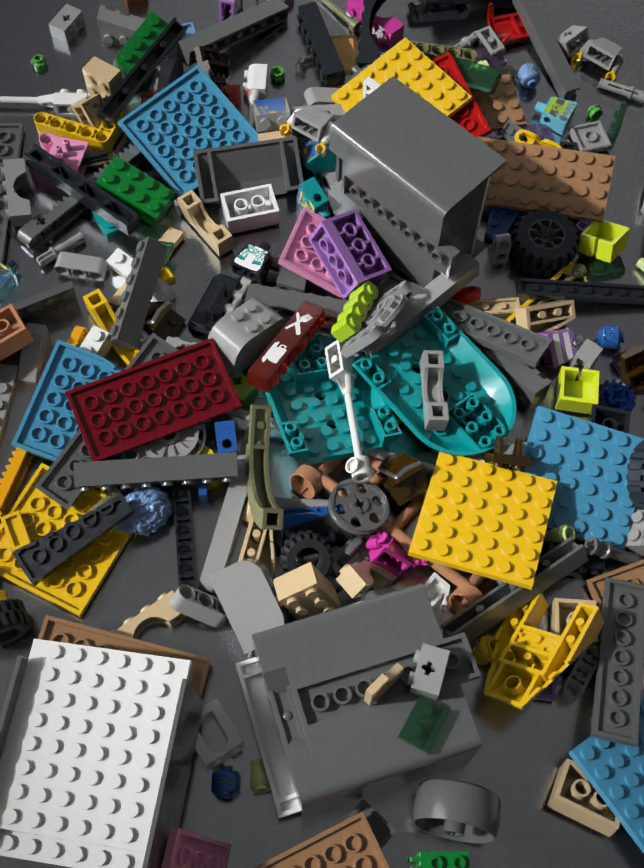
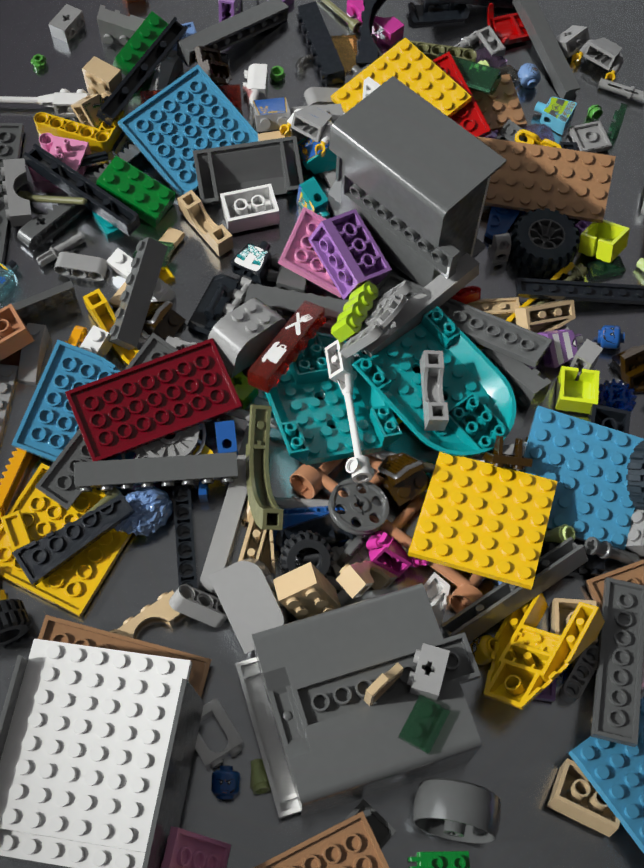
(52, 199): none -> olive piece

